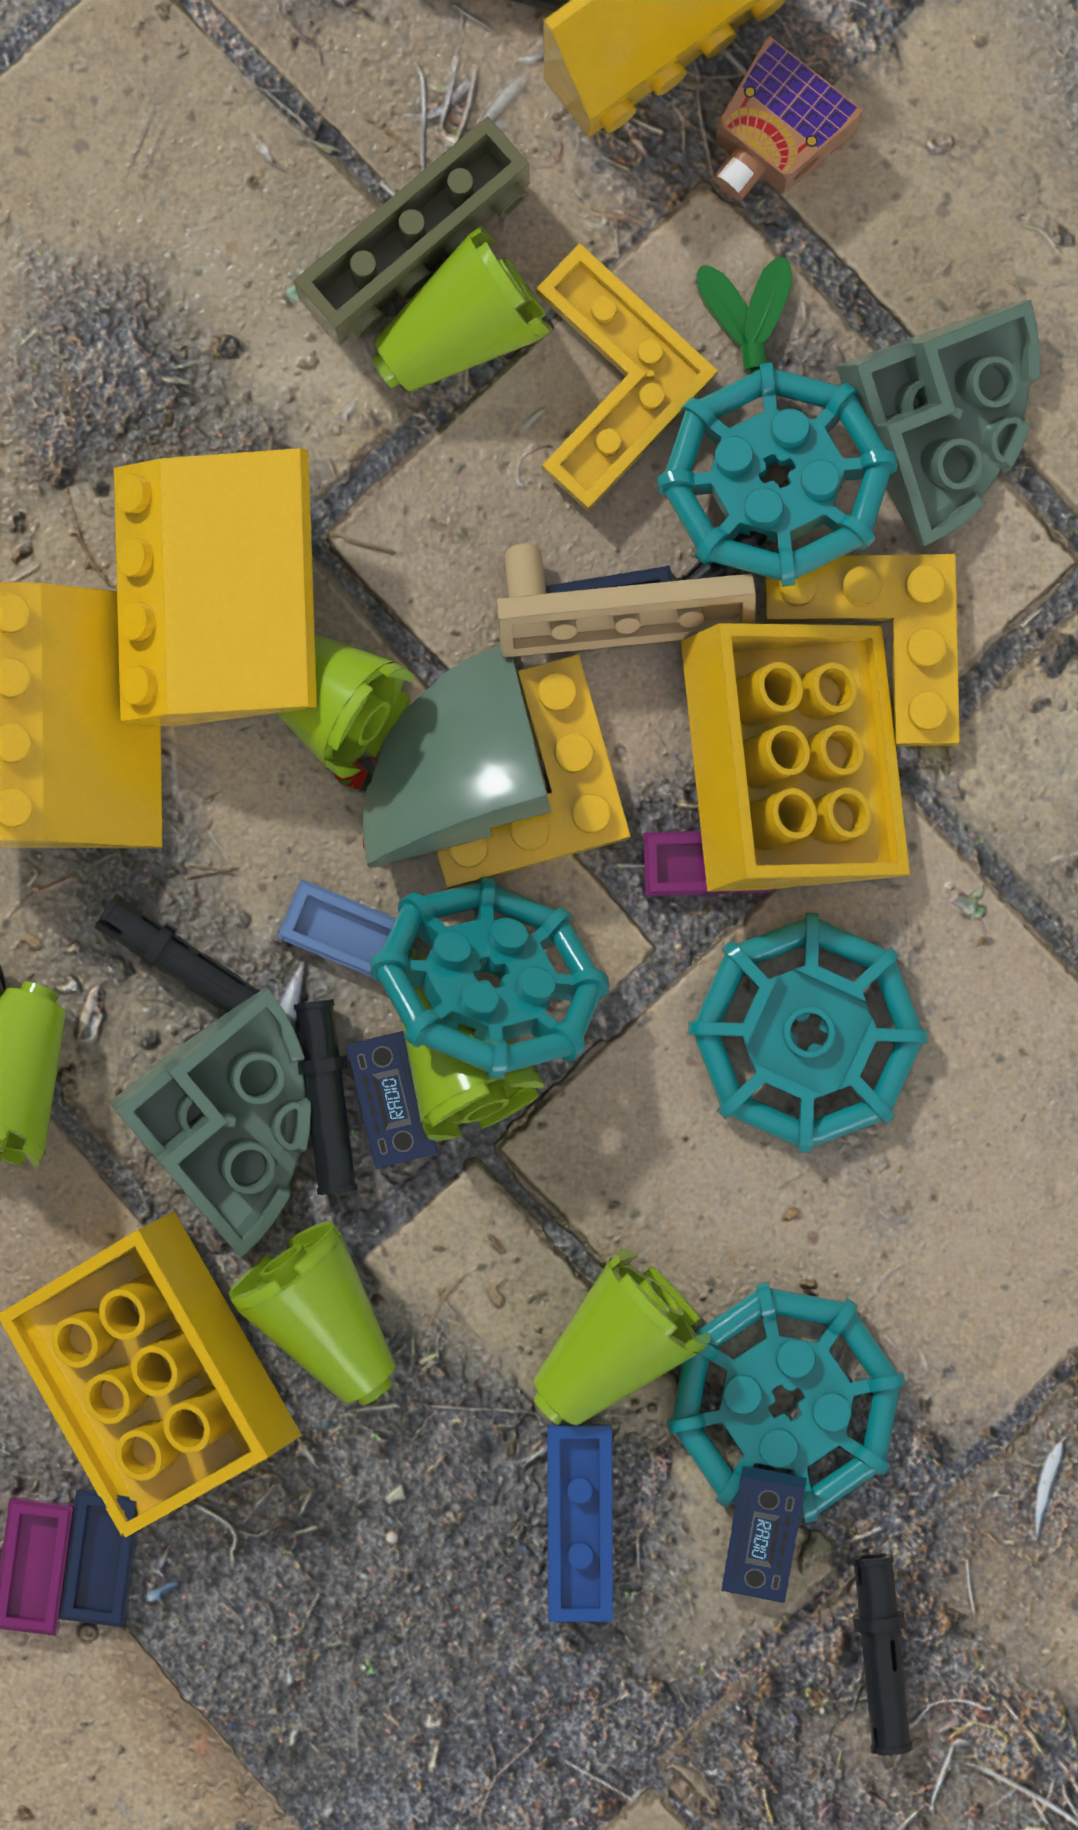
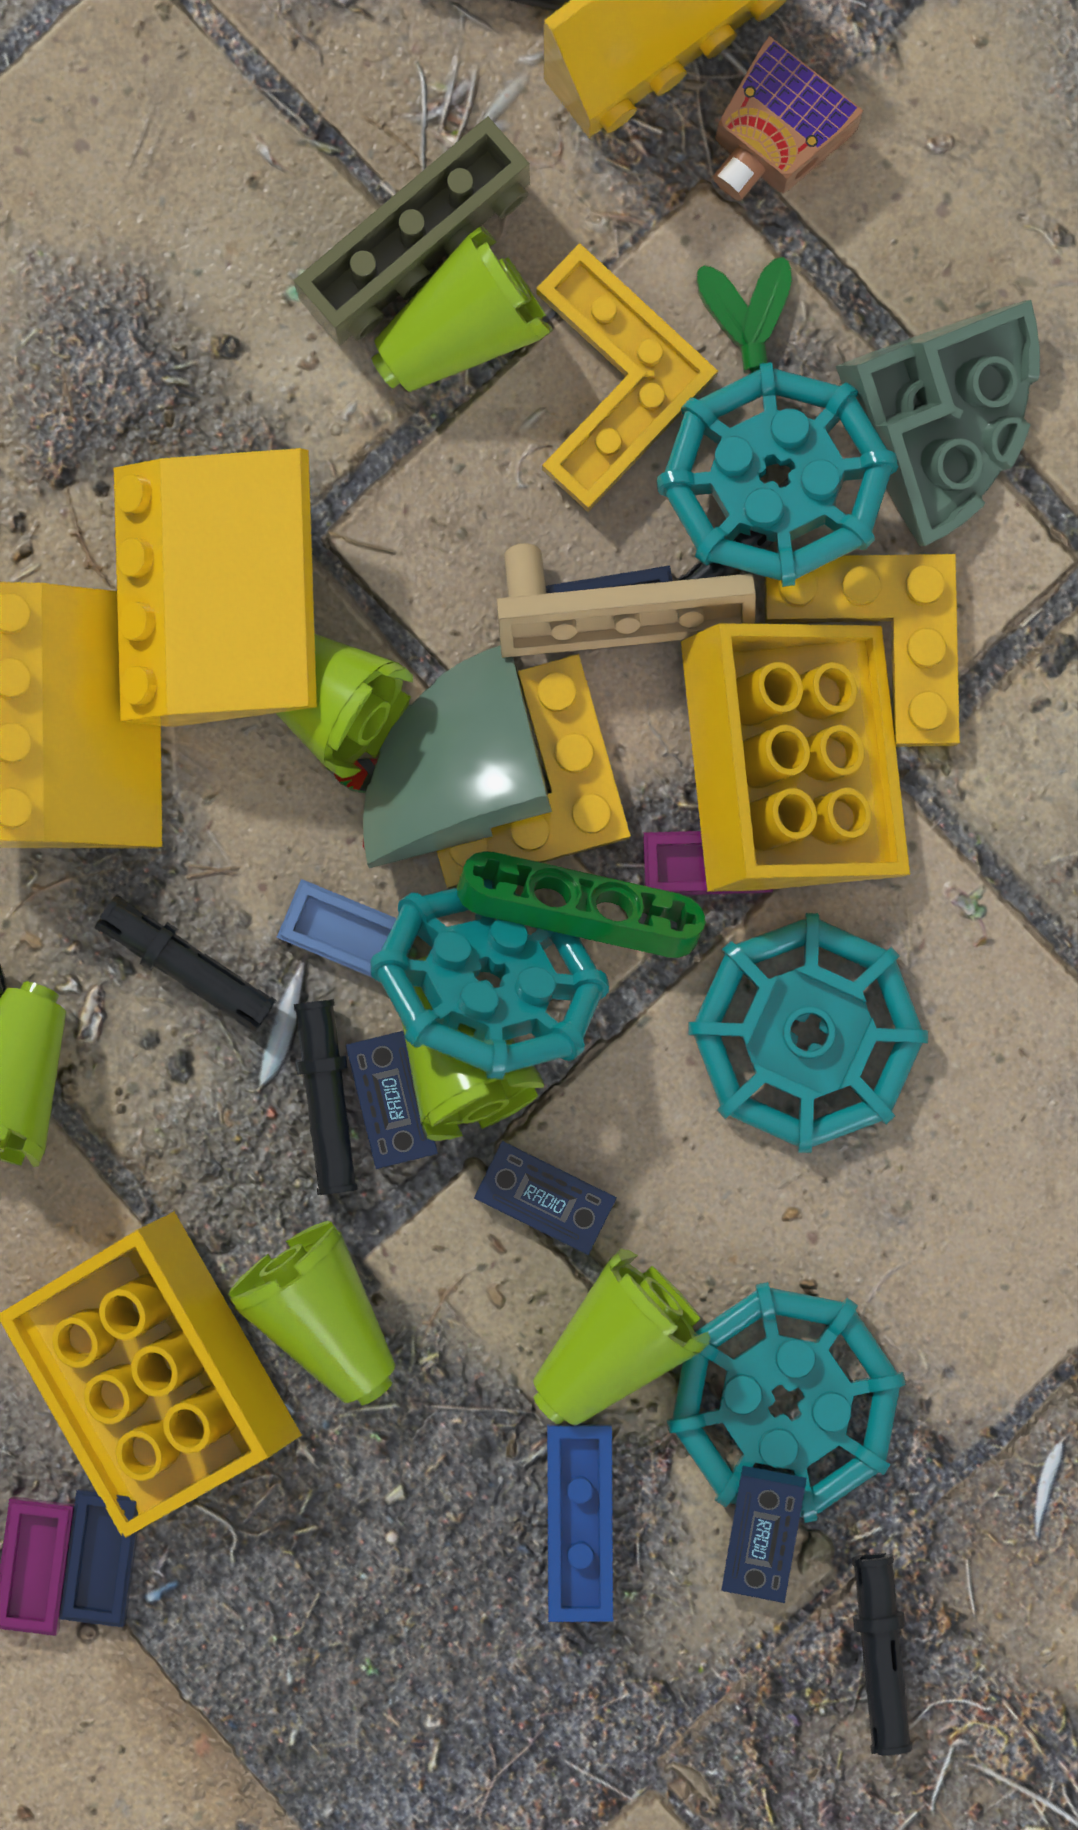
(228, 1117): sand green brick -> none
(545, 1197): none -> dark blue tile
(580, 914): none -> green beam

